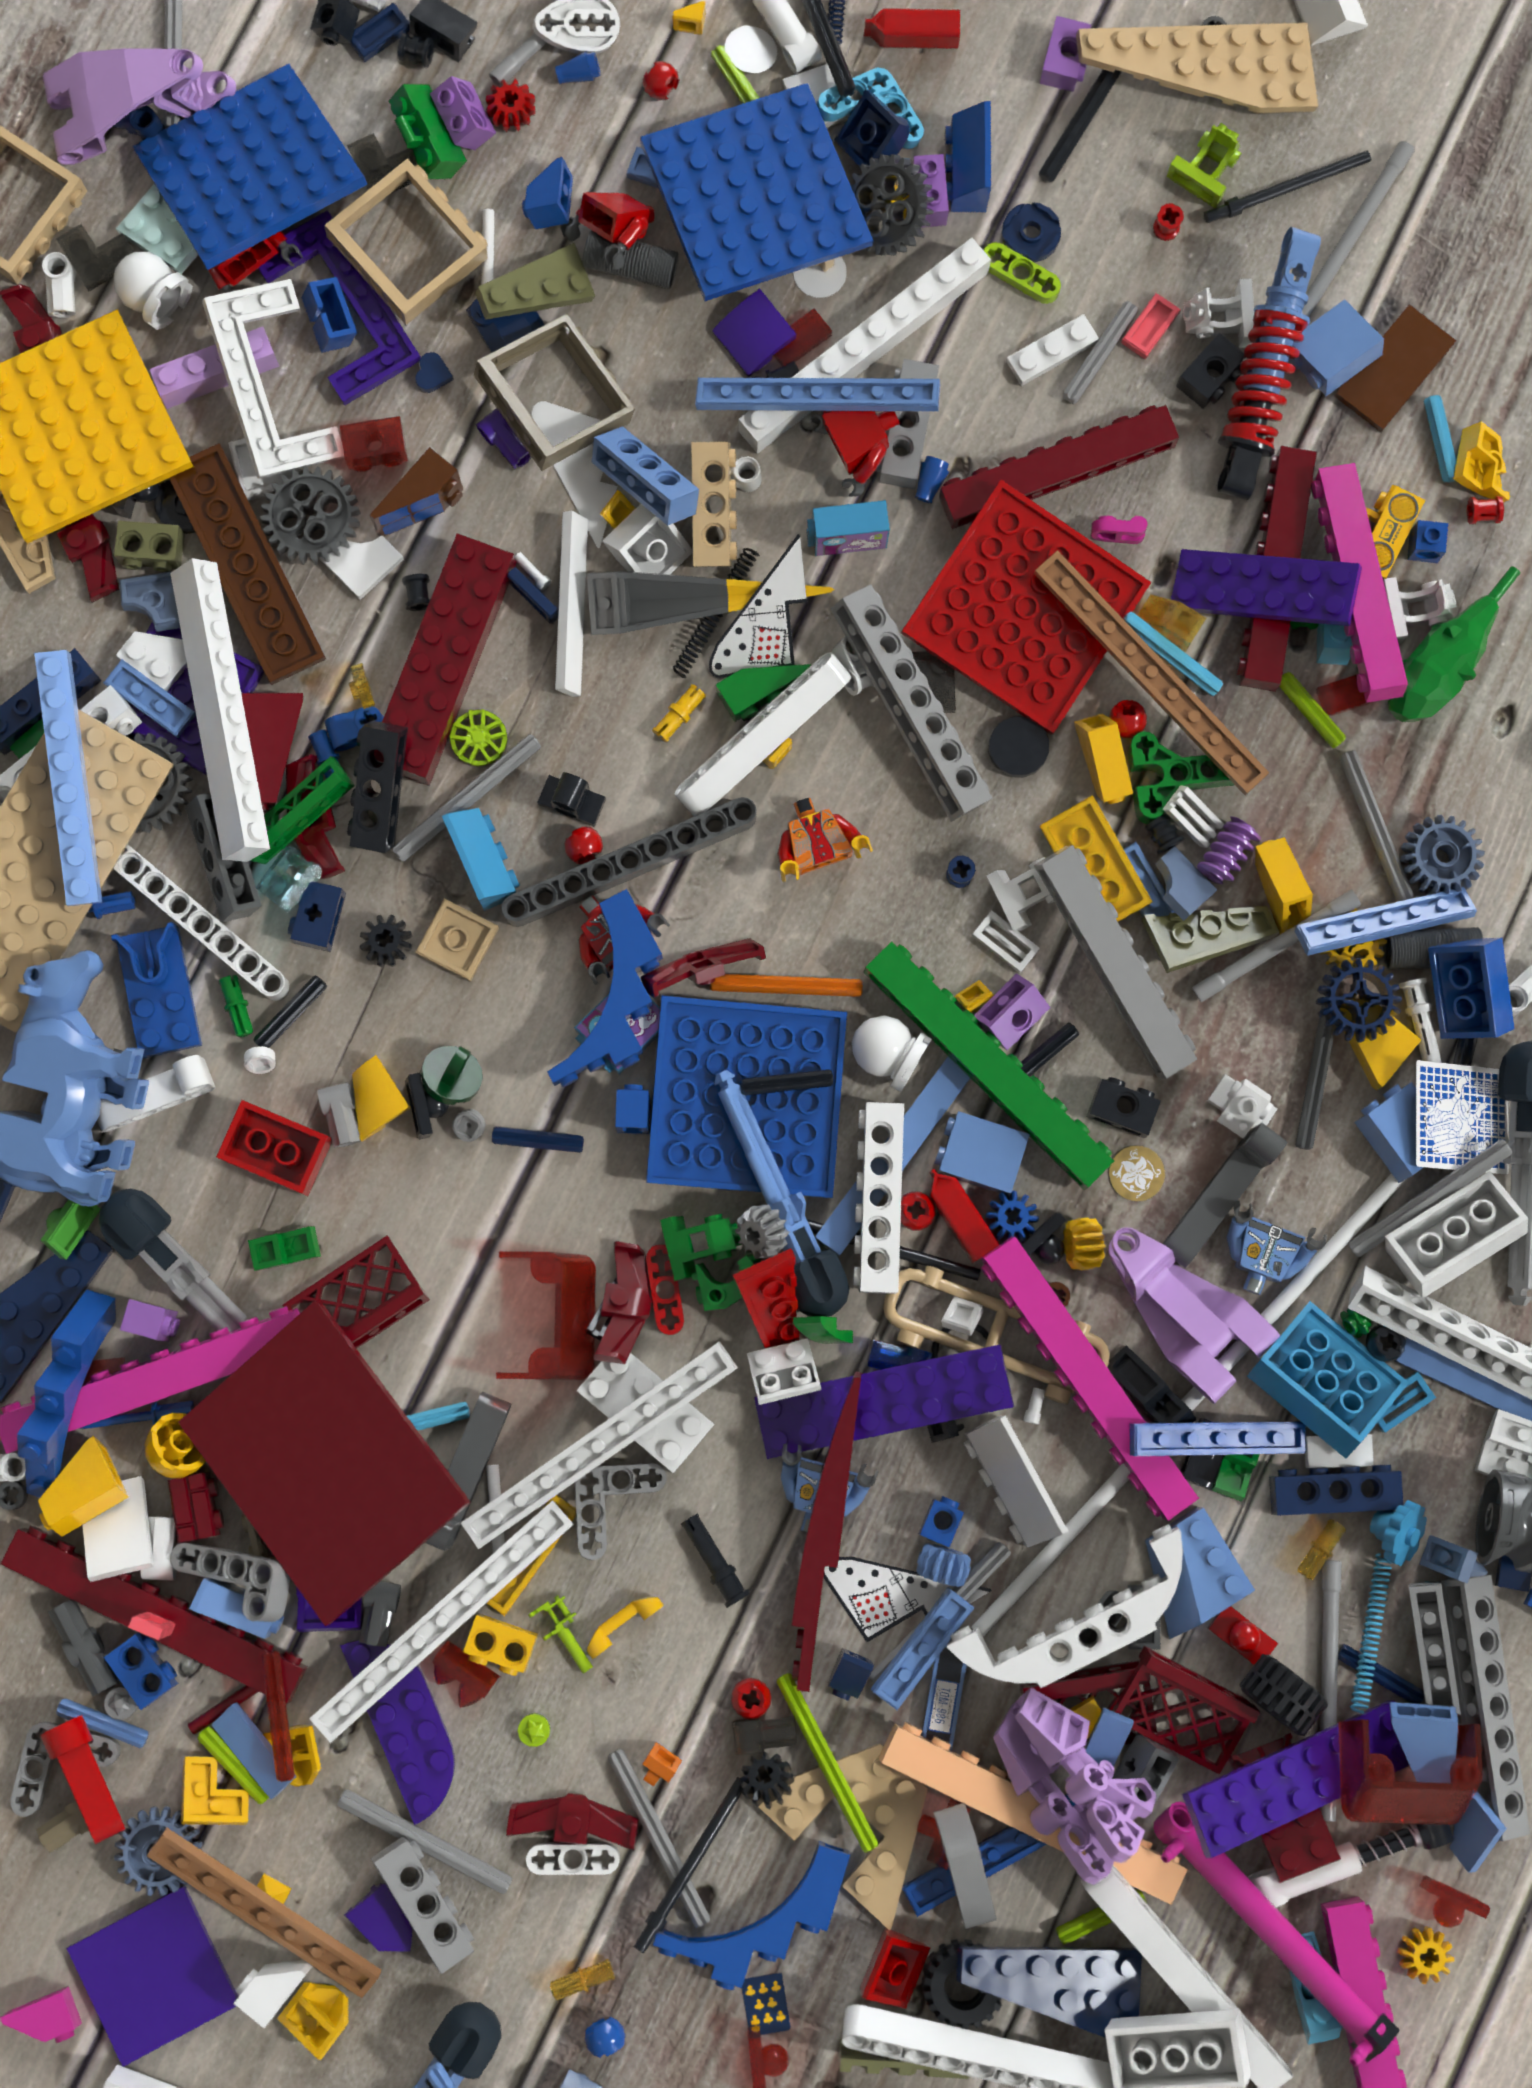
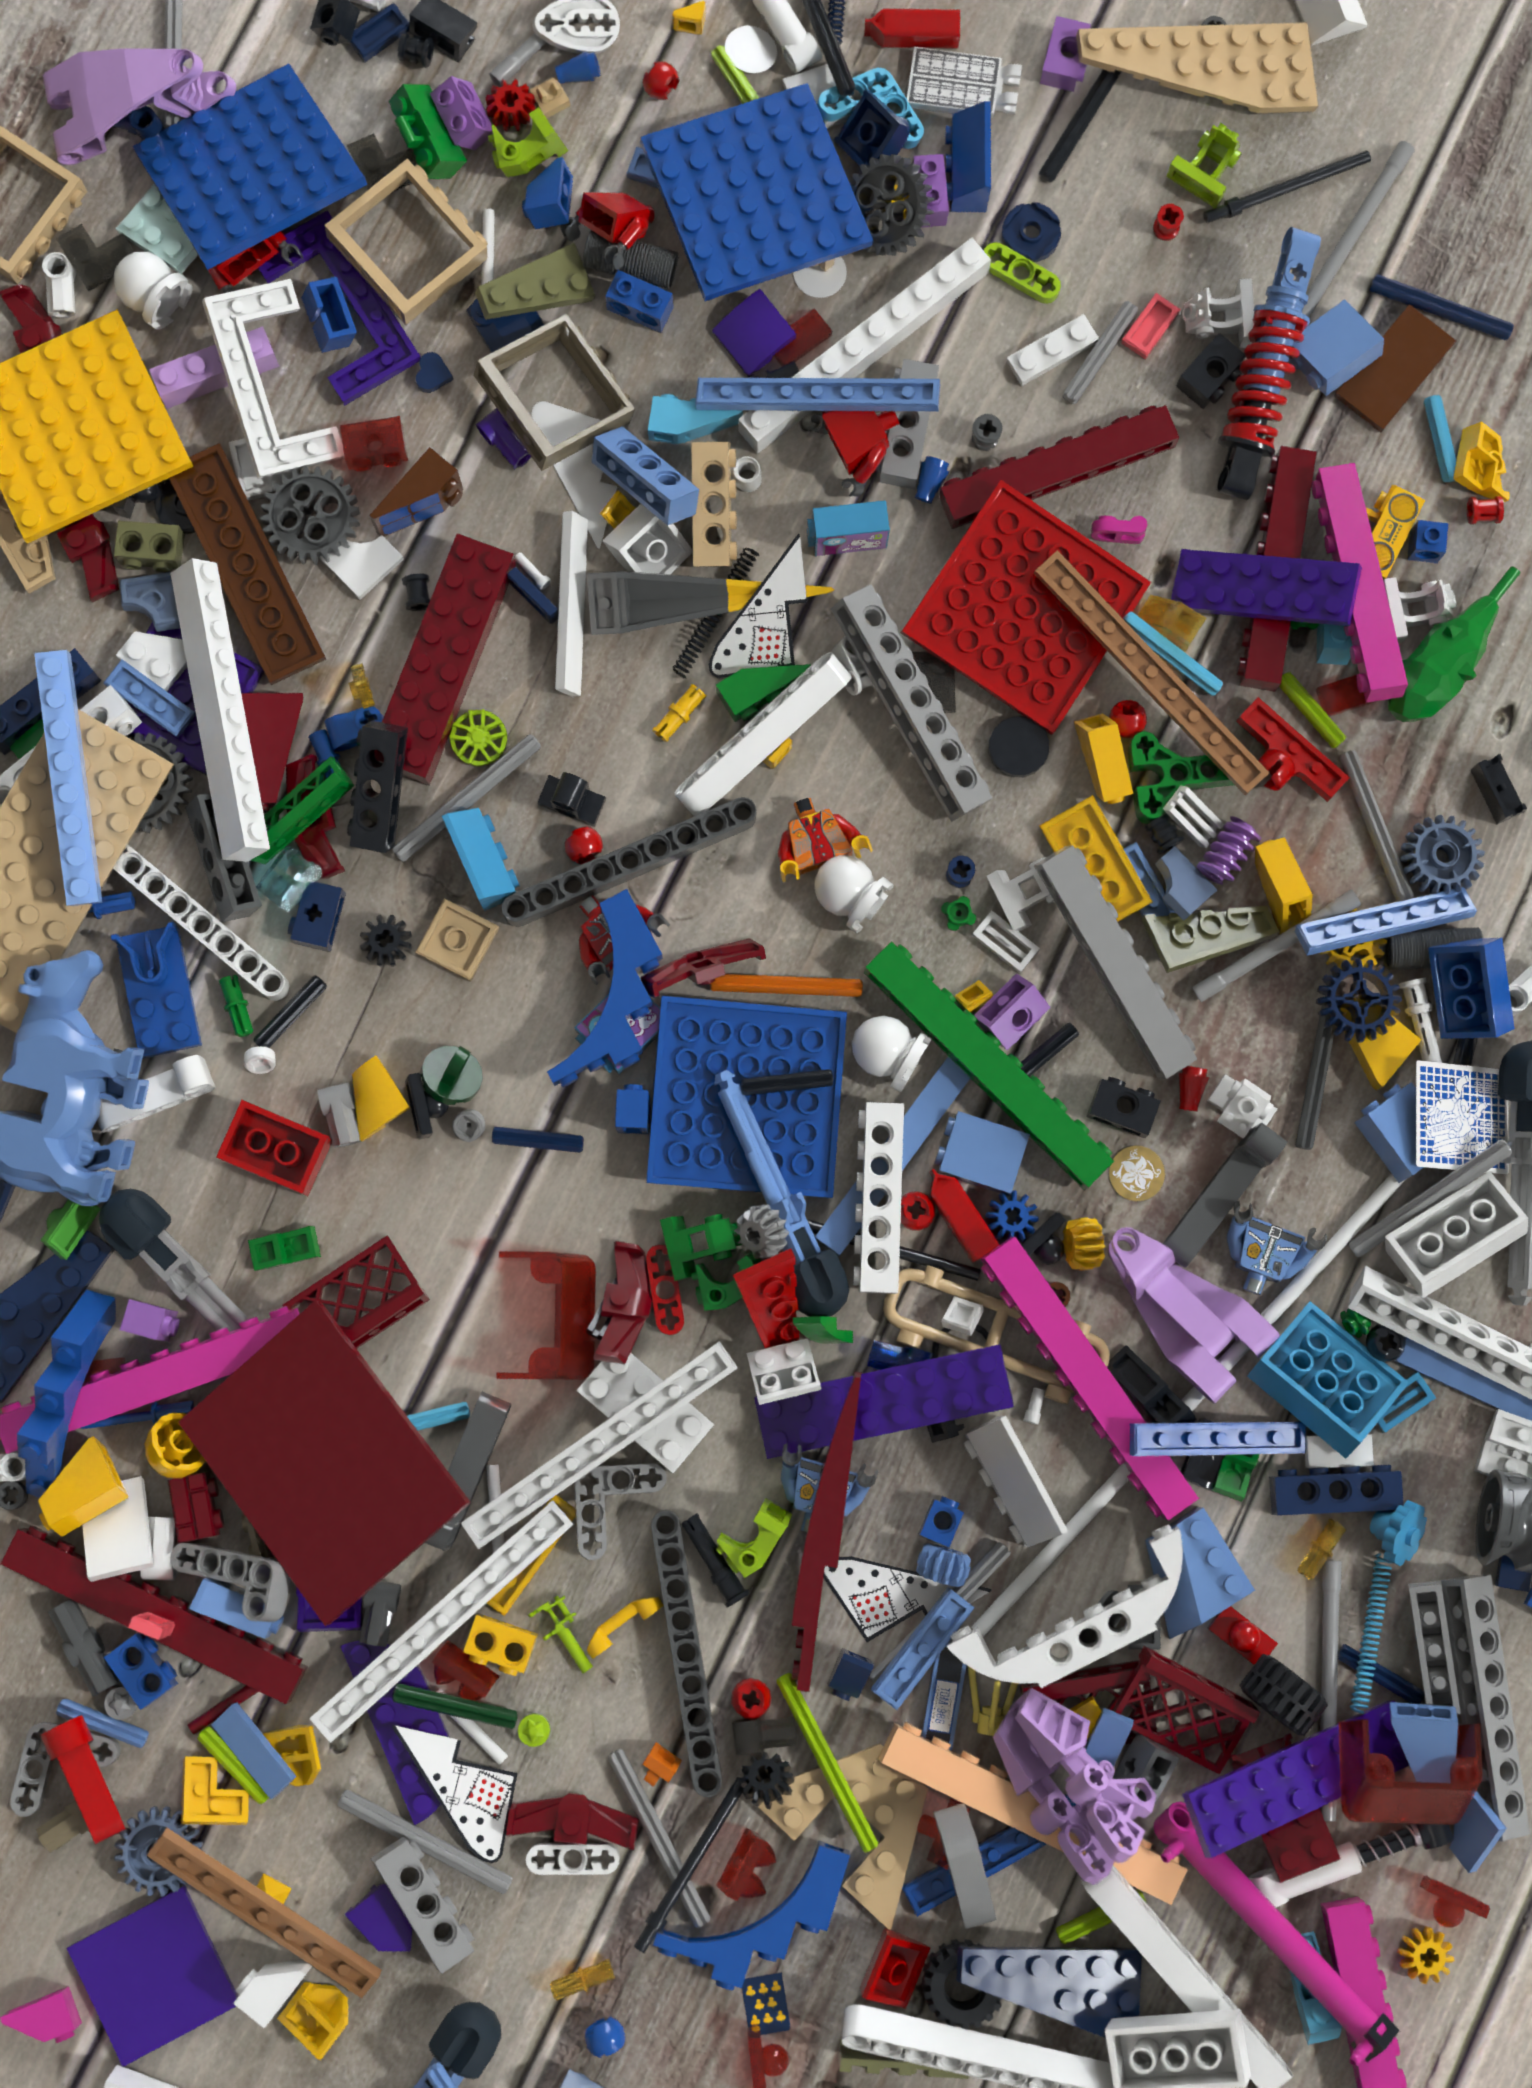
(278, 1716): clear red axle -> none
(454, 1706): none -> dark green axle
(470, 1793): none -> white sticker
(481, 1738): none -> white bar
(531, 151): none -> lime tile
(550, 97): none -> tan tile
(639, 301): none -> blue brick
(679, 420): none -> medium azure slope
(685, 1668): none -> dark grey beam
(738, 1876): none -> clear red tile
(771, 1523): none -> lime tile
(848, 889): none -> white tile
(960, 80): none -> white tile
(961, 905): none -> green plate
(990, 423): none -> dark grey bush
(990, 1716): none -> light yellow plant
(1191, 1087): none -> red cone
(1289, 752): none -> red plate
(1441, 307): none -> dark blue axle
(1451, 1560): sand blue tile -> none
(1497, 789): none -> black hinge

